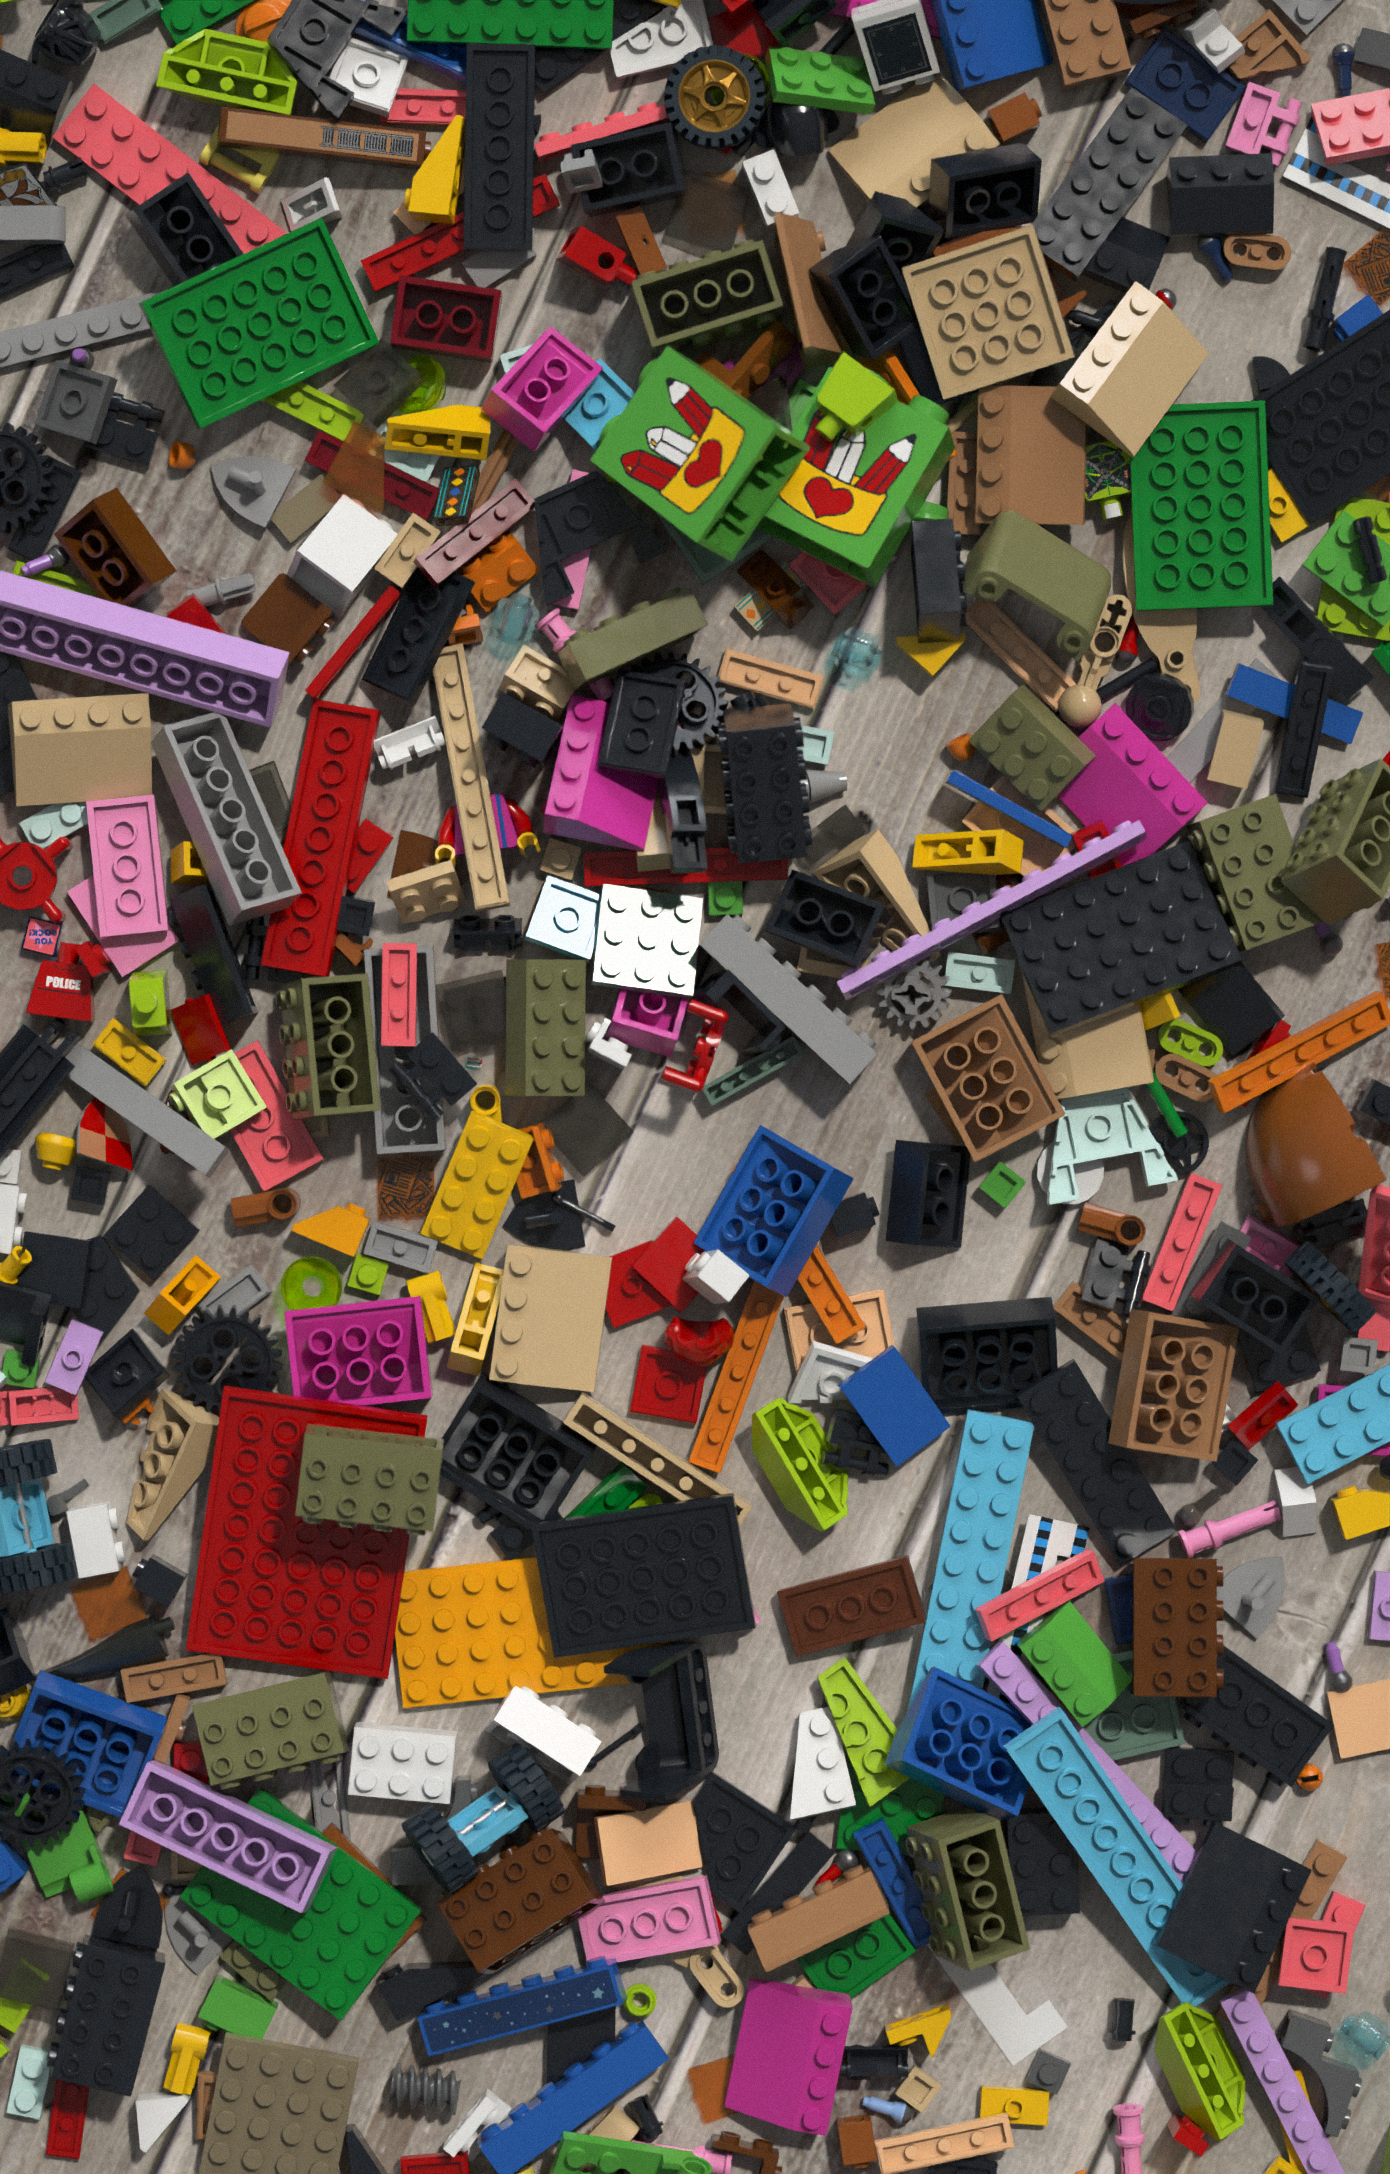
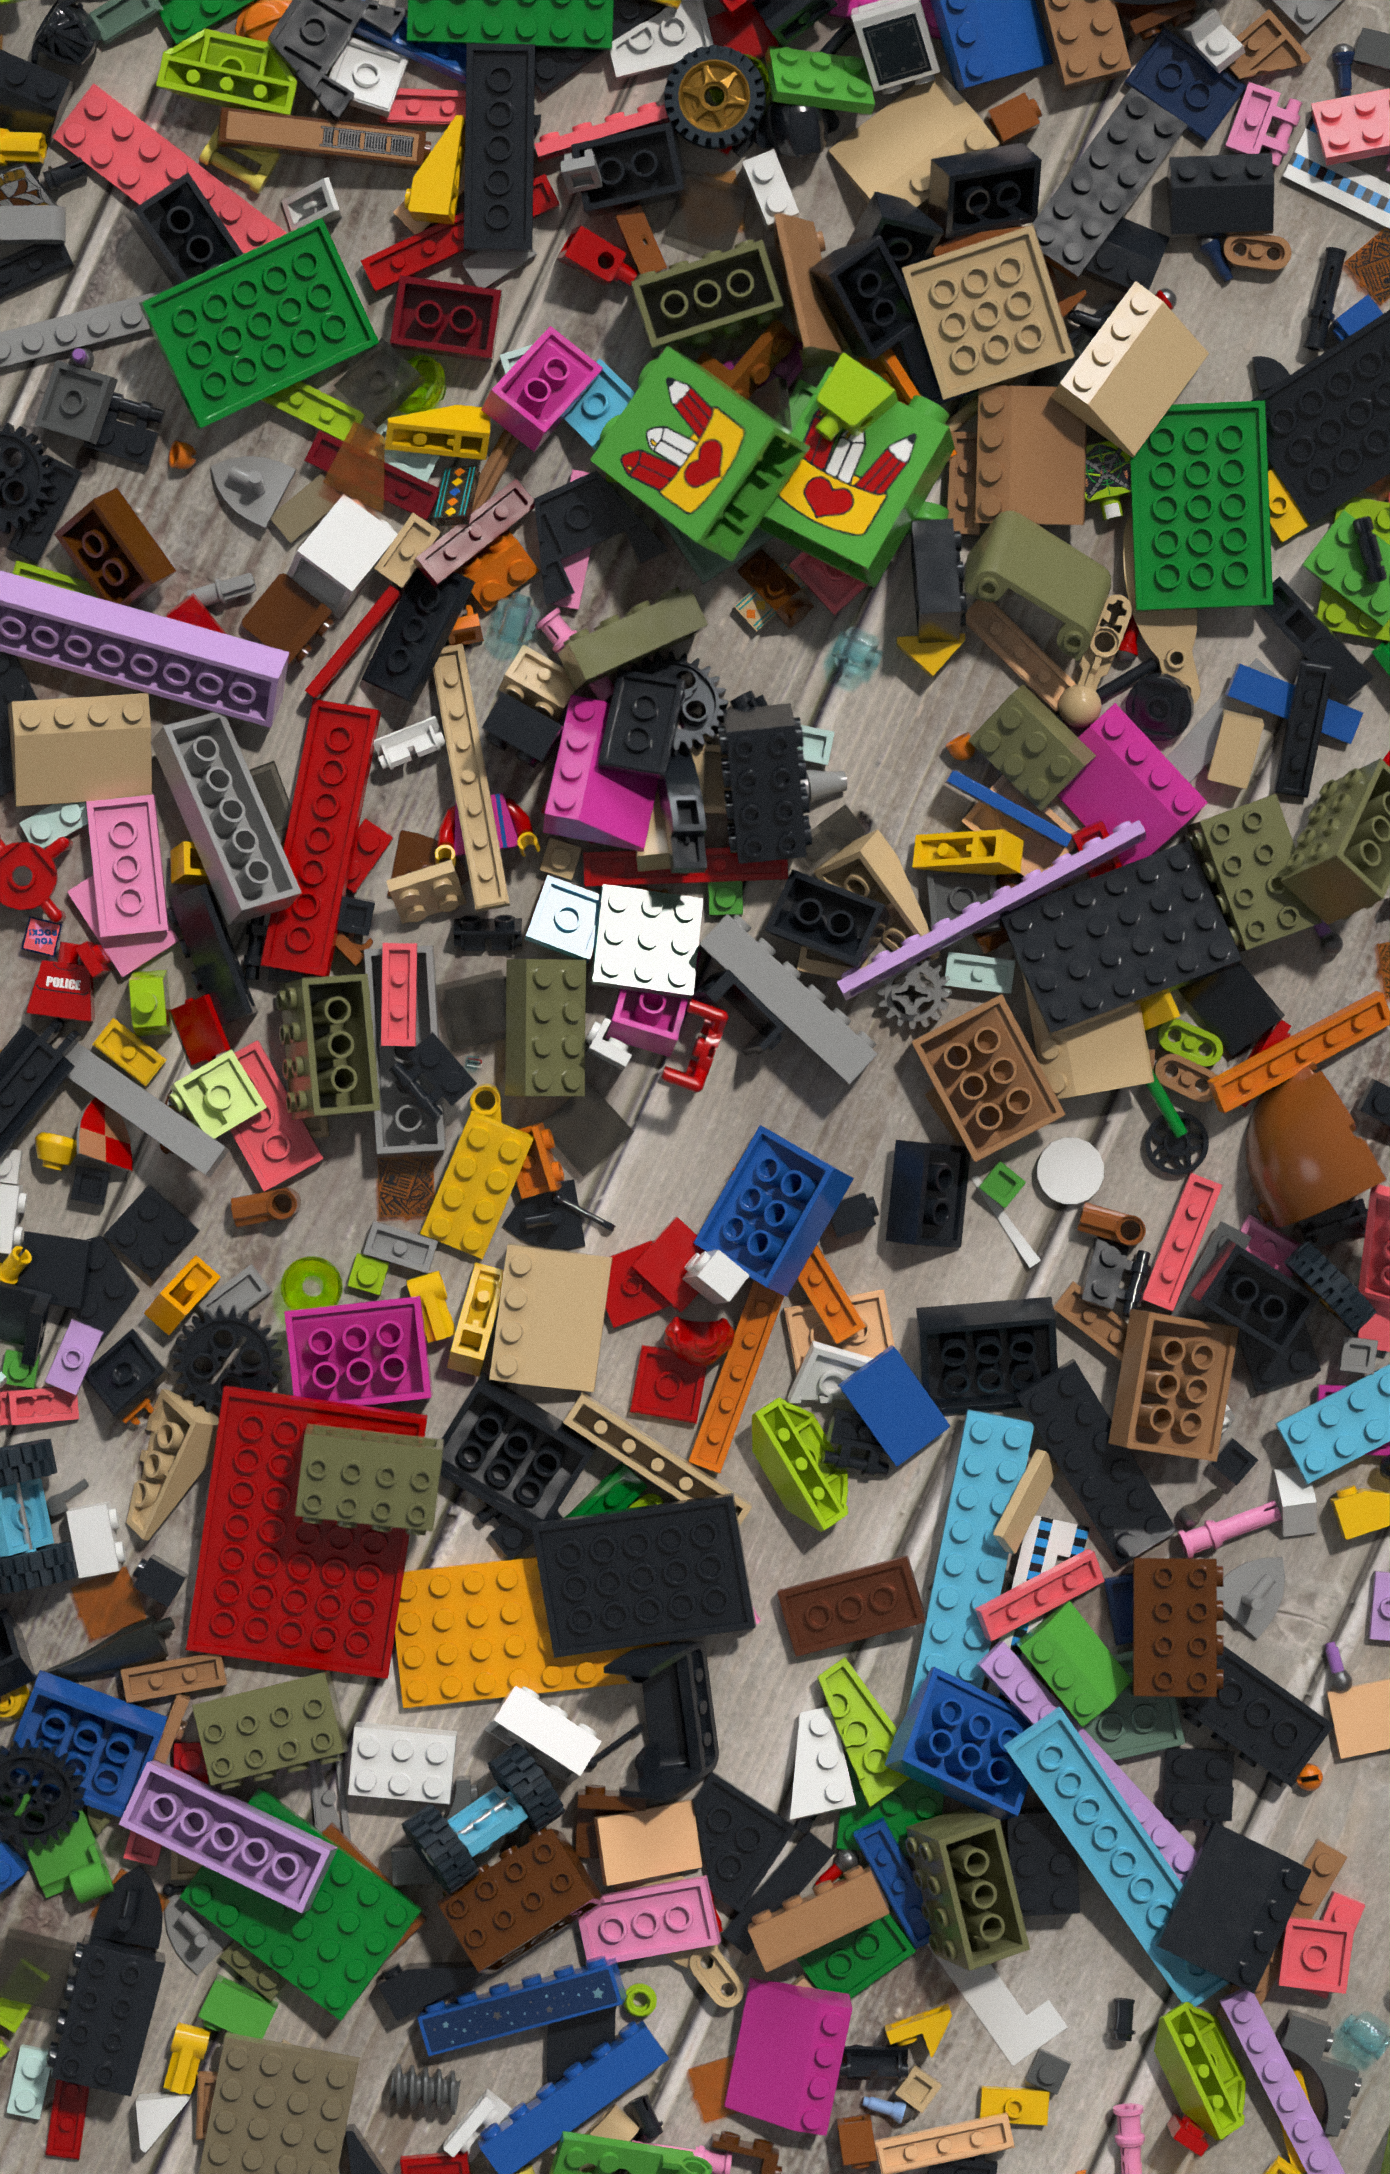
(53, 558): piece -> none
(337, 1228): light orange slope -> none
(752, 1070): sand green piece -> none
(770, 678): light nougat tile -> none
(1021, 1244): none -> white sticker
(1025, 1501): none -> tan tile
(1098, 1129): light aqua wing -> none
(1262, 1415): red plate -> none

